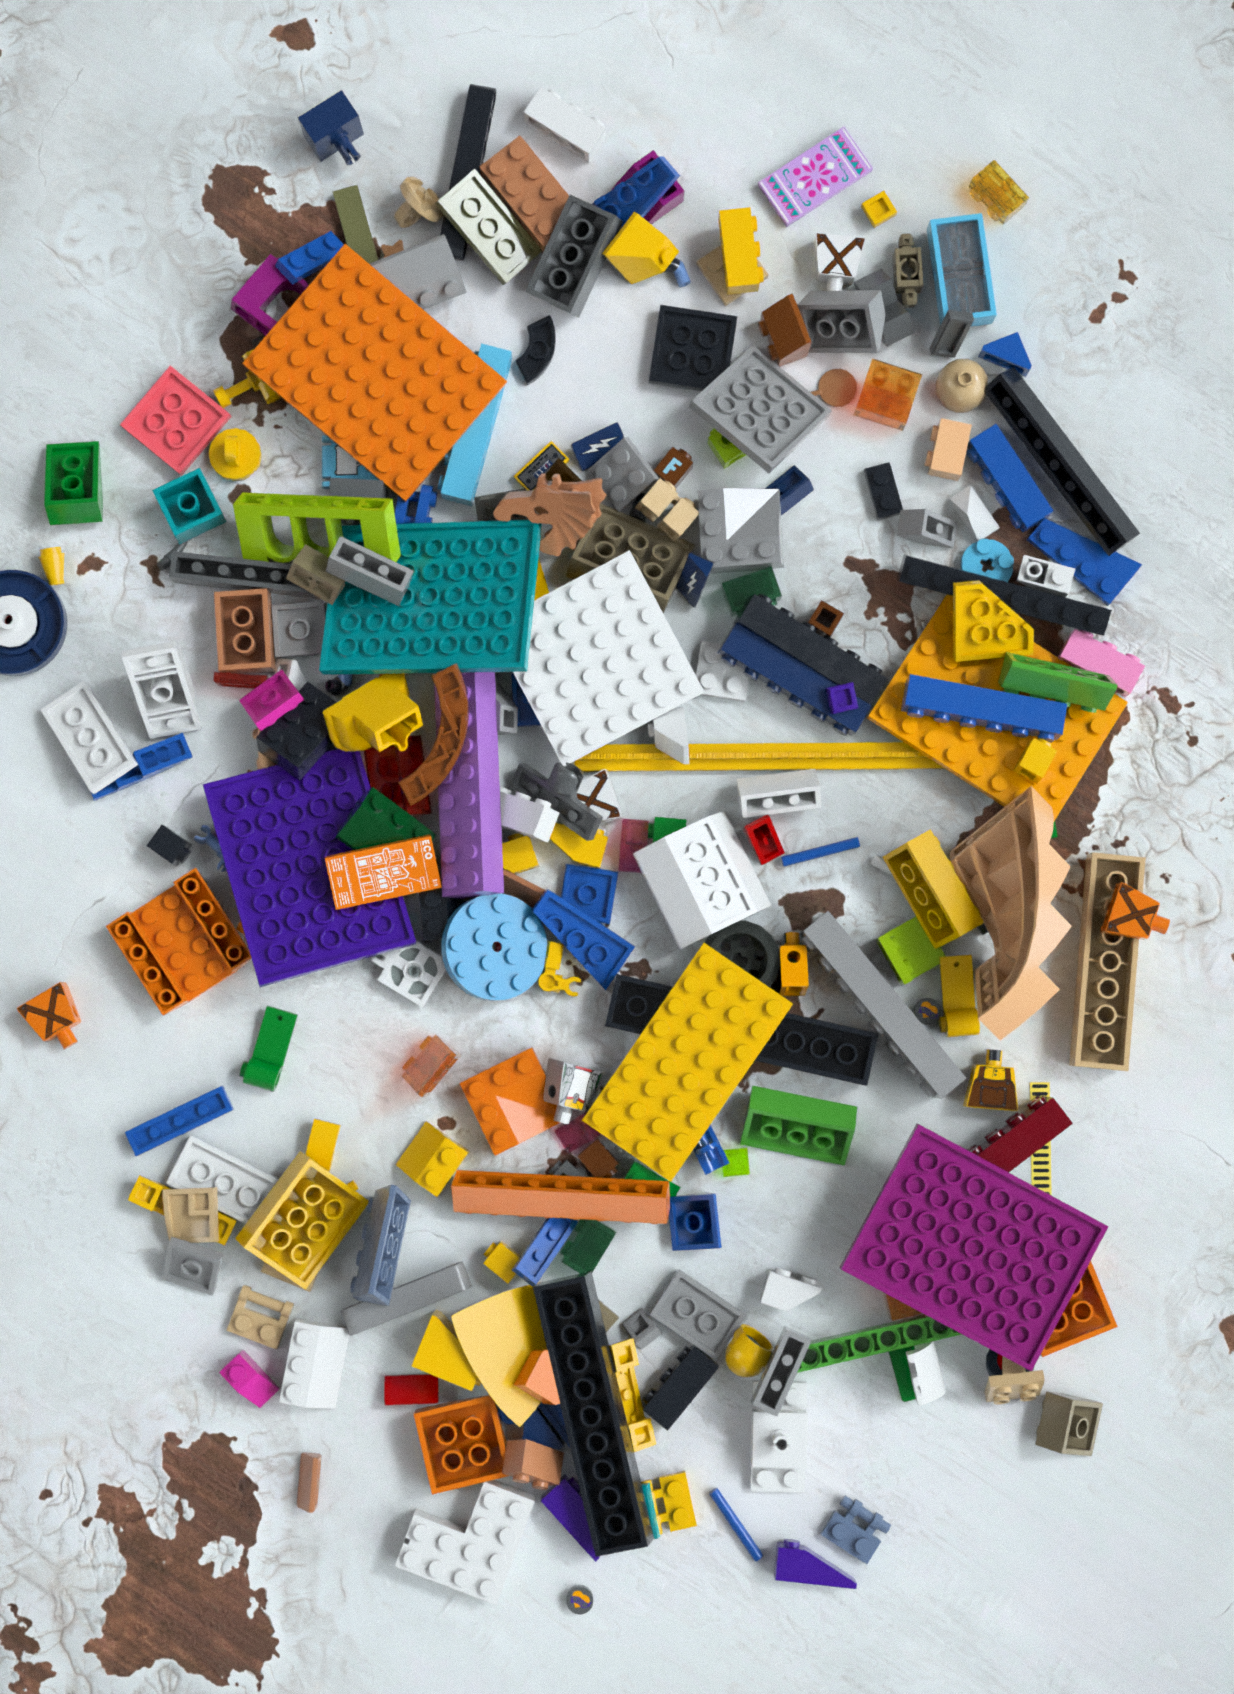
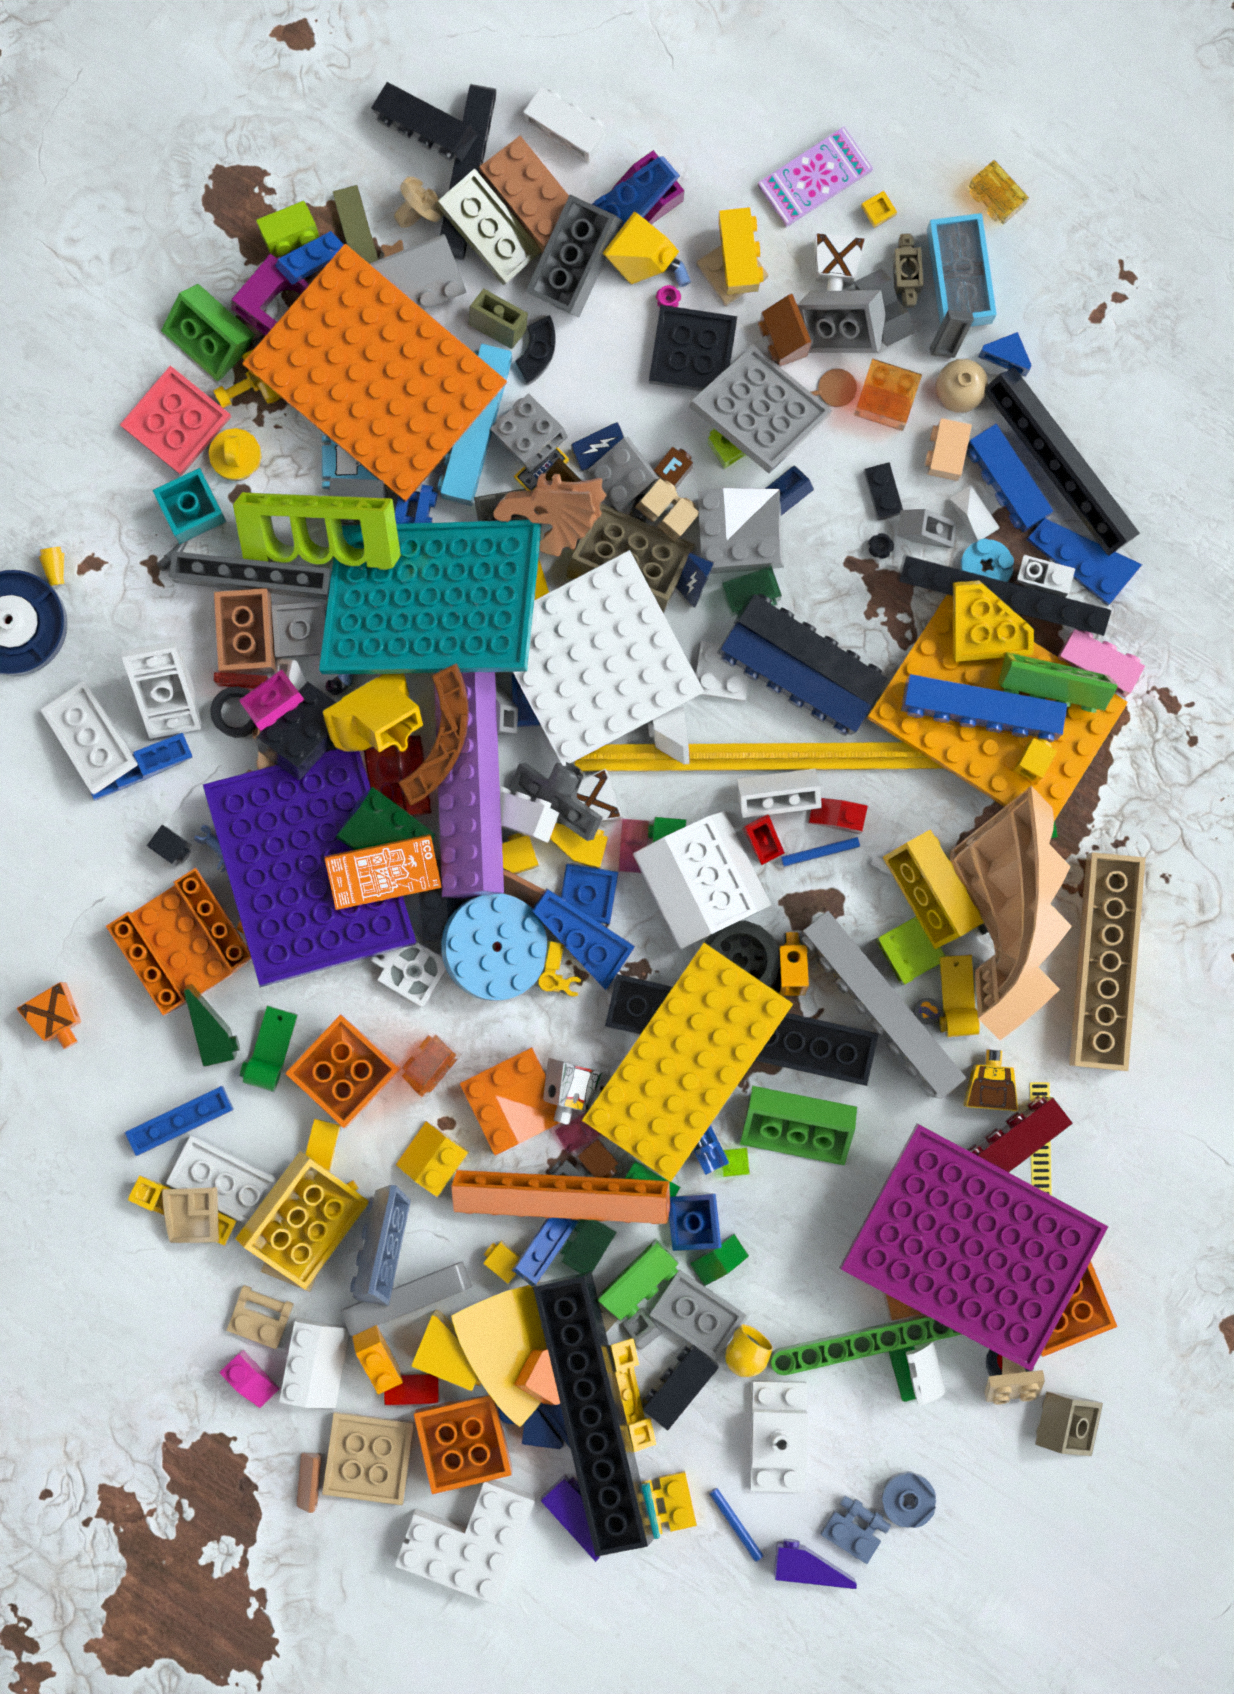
(73, 483): green slope -> none
(192, 1266): light grey plate -> none
(207, 331): none -> bright green slope
(211, 1032): none -> dark green slope
(216, 717): none -> black tyre
(288, 229): none -> lime brick
(310, 574): dark tan hinge -> none
(332, 128): dark blue brick -> none
(343, 1071): none -> orange slope
(368, 1458): none -> tan plate
(369, 571): light grey brick -> none
(377, 1359): none -> light orange brick
(423, 122): none -> black brick
(497, 318): none -> olive brick
(529, 432): none -> light grey brick
(533, 1463): nougat brick -> none
(579, 1599): dark grey tile -> none
(638, 1281): none -> bright green slope
(671, 291): none -> dark pink plate
(719, 1261): none -> green slope
(780, 1371): light grey brick -> none
(785, 1291): white slope -> none
(826, 619): reddish brown brick -> none
(839, 815): none -> red slope
(842, 698): dark purple tile -> none
(883, 539): none -> black plate
(909, 1484): none -> sand blue plate
(1133, 914): orange torso -> none

